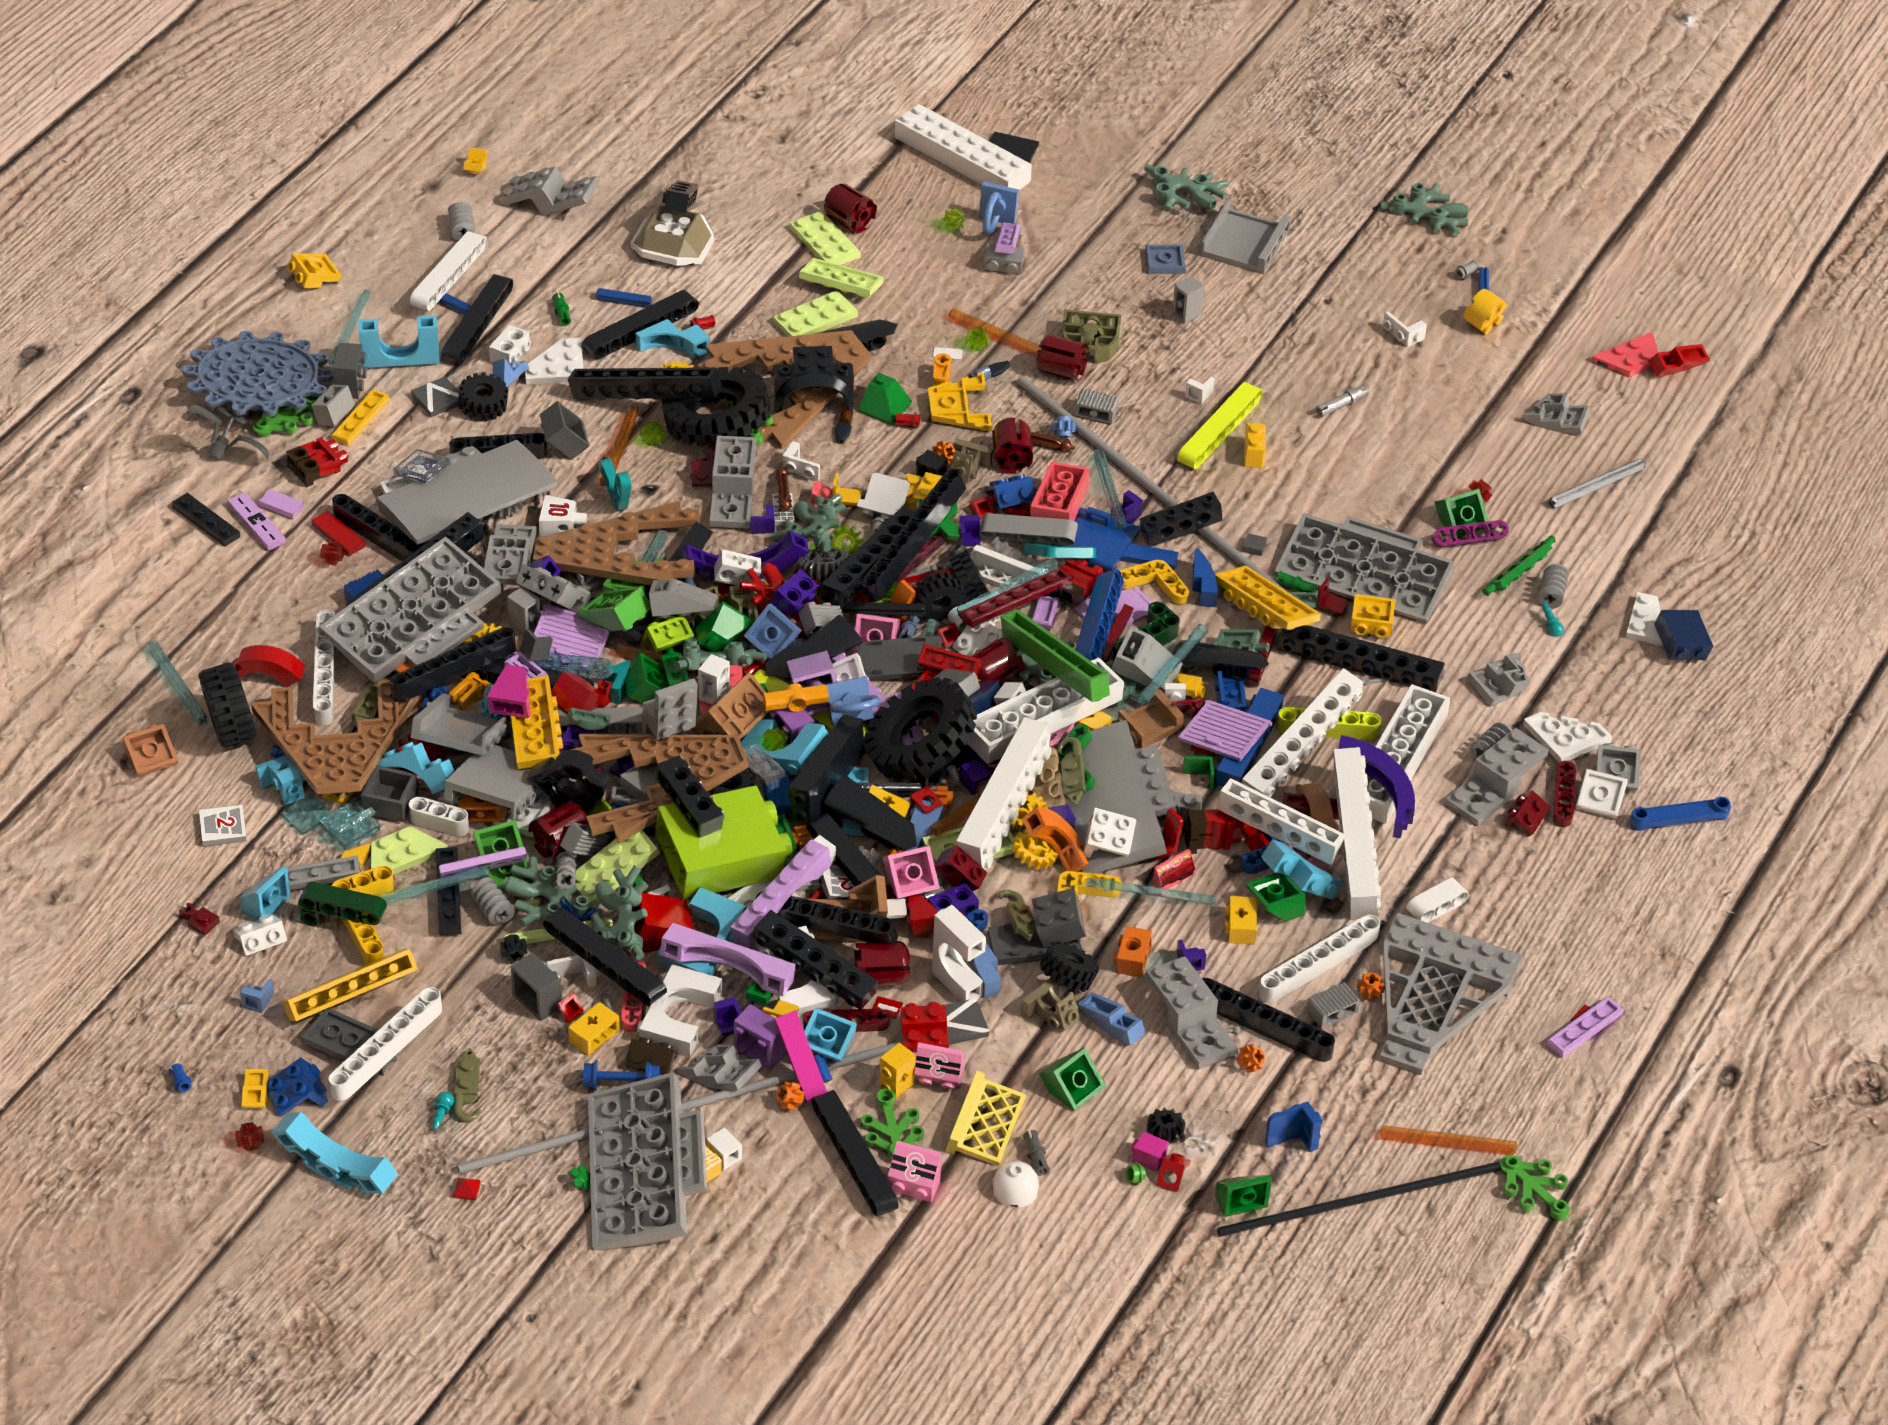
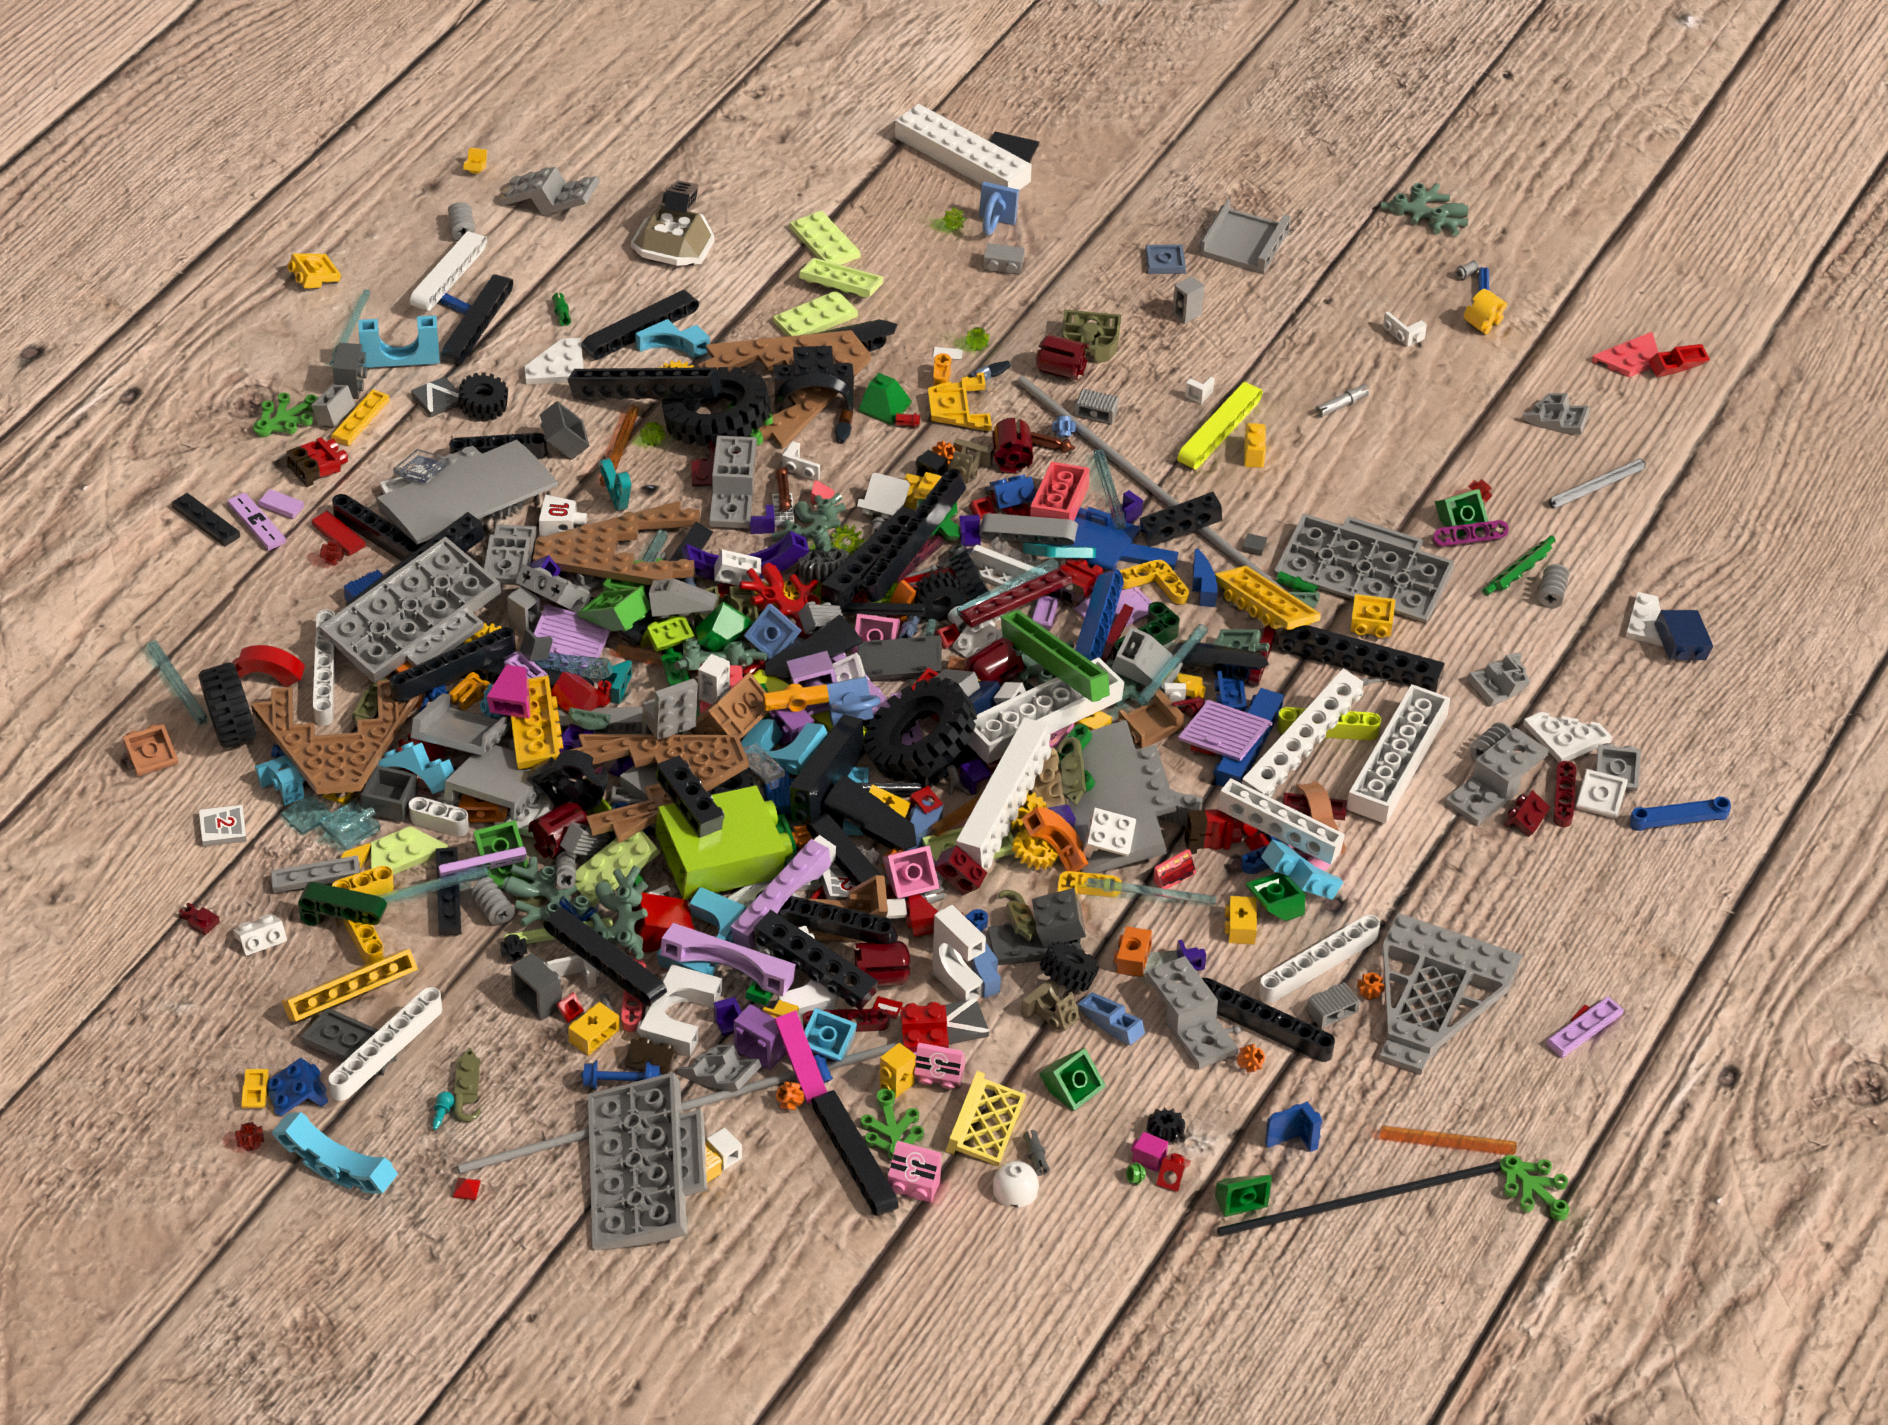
(181, 1080): blue pin -> none
(220, 444): dark grey plant -> none
(257, 997): medium blue panel -> none
(266, 895): medium azure slope -> none
(282, 370): sand blue plate -> none
(507, 371): medium blue slope -> none
(510, 345): white brick -> none
(581, 1178): green plant -> none
(623, 297): blue axle -> none
(645, 678): green slope -> none
(704, 322): red pin -> none
(774, 739): clear neon green gear -> none
(794, 593): dark purple brick -> none
(849, 496): yellow bracket -> none
(850, 207): dark red cylinder -> none
(942, 659): red tile -> none
(945, 796): orange gear -> none
(959, 896): dark purple brick -> none
(994, 331): clear orange axle -> none
(1008, 238): lavender tile -> none
(1167, 185): sand green plant -> none
(1171, 832): red bracket -> none
(1199, 765): green bracket -> none
(1329, 601): dark red bracket -> none
(1355, 823): white brick -> none
(1391, 776): dark purple arch -> none
(1437, 900): white beam -> none
(1555, 628): teal bar -> none

